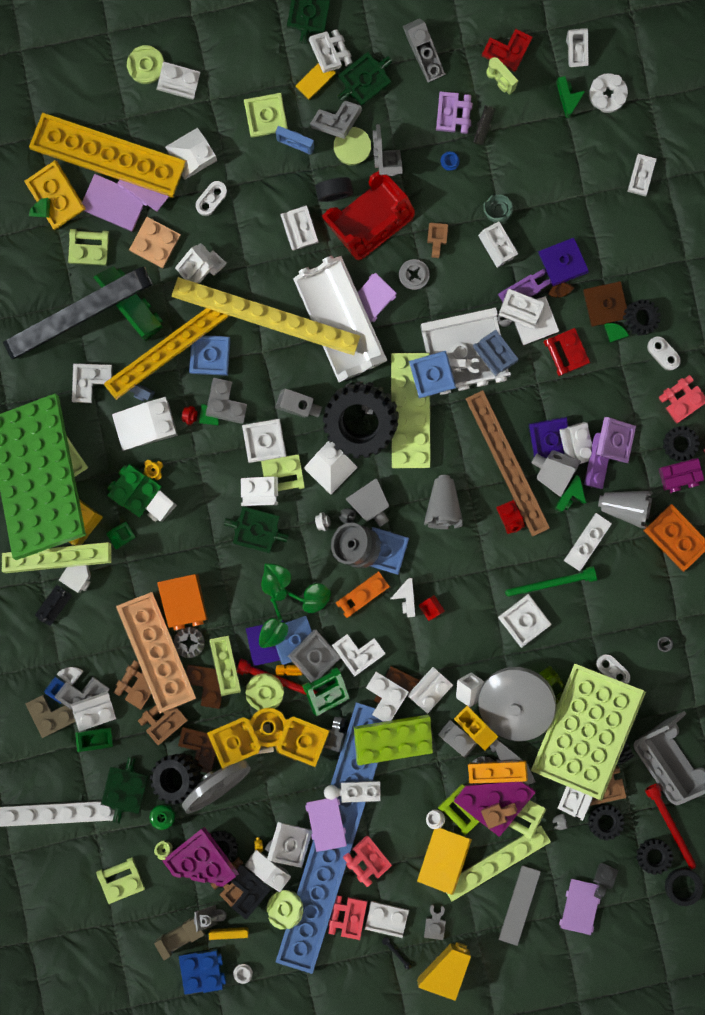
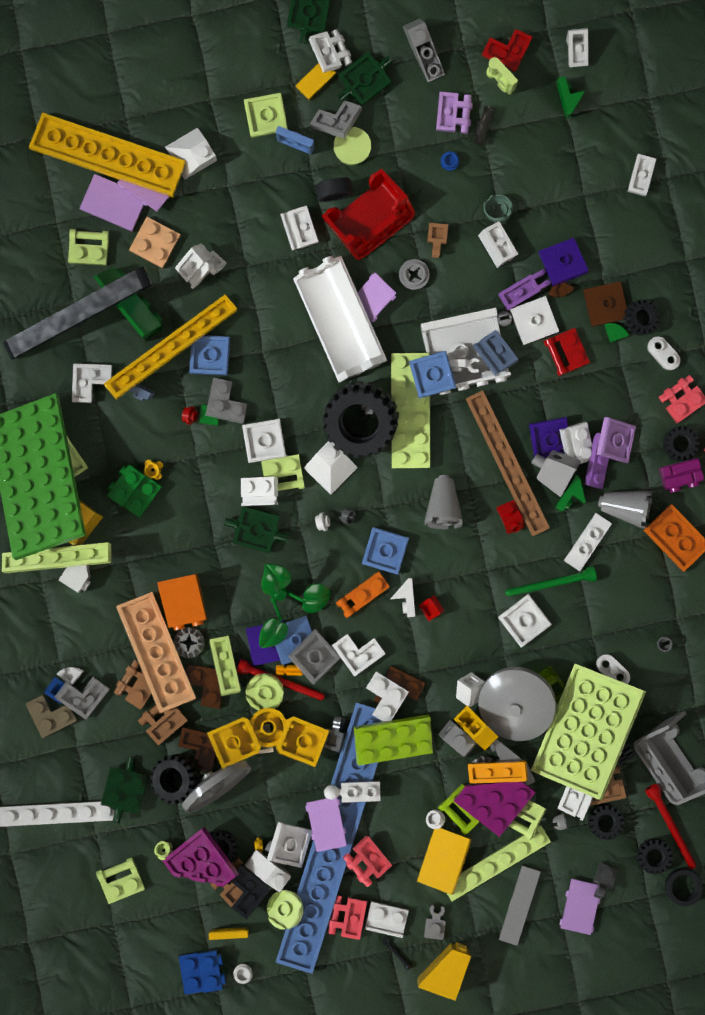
(40, 208): green tile -> none
(53, 184): yellow tile -> none
(53, 605): black hinge -> none
(93, 711): white plate -> none
(93, 739): green slope -> none
(120, 535): green slope -> none
(144, 424): white slope -> none
(145, 64): yellowish green tile -> none
(160, 507): white slope -> none
(169, 815): green head -> none
(177, 938): dark tan piece -> none
(178, 80): white plate -> none
(208, 197): white plate -> none
(208, 917): light grey hinge -> none
(265, 316): light yellow plate -> none
(289, 401): light grey torso -> none
(328, 697): green plate -> none
(355, 545): dark grey wheel -> none
(370, 502): light grey torso -> none
(387, 161): light grey bracket -> none
(430, 690): white plate -> none
(496, 815): medium nougat plate -> none
(521, 308): white plate -> none
(601, 101): white plate -> none

